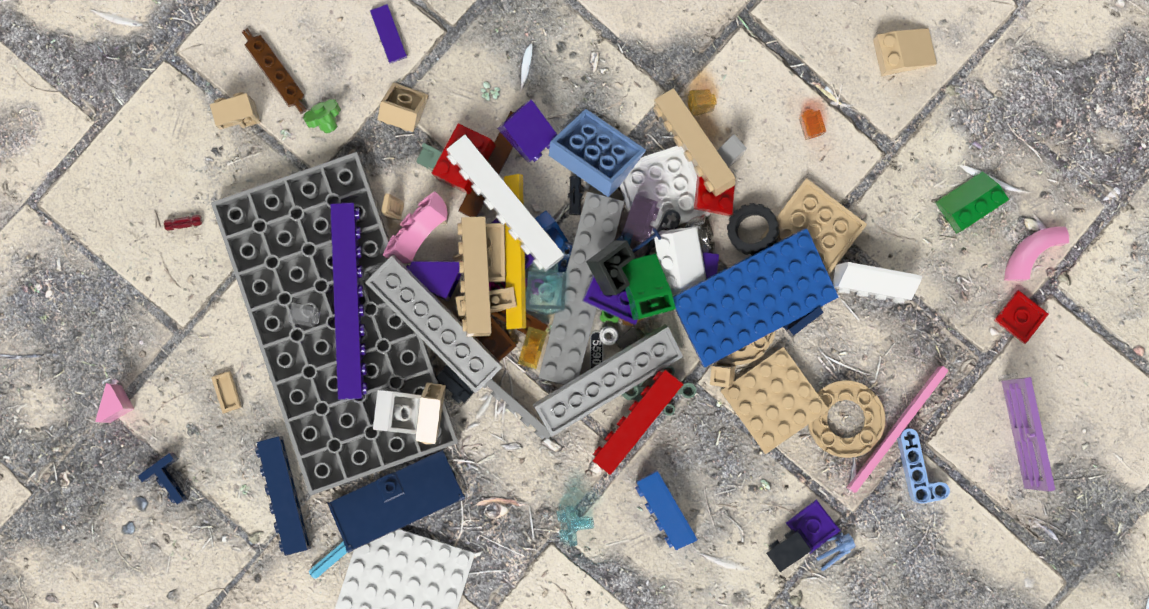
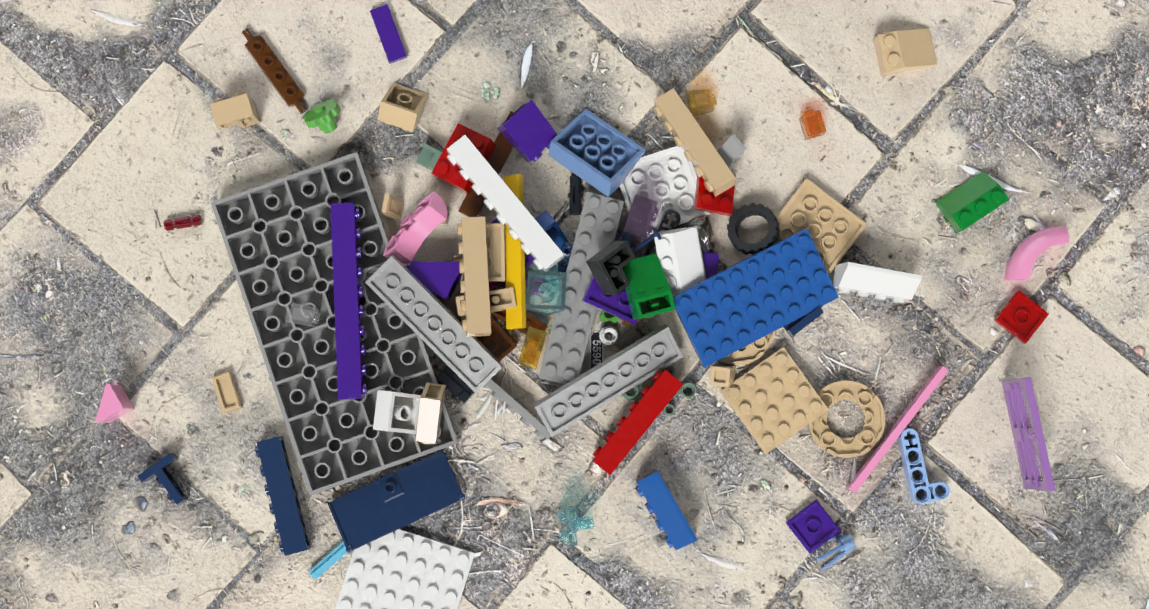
(789, 550): black brick -> none

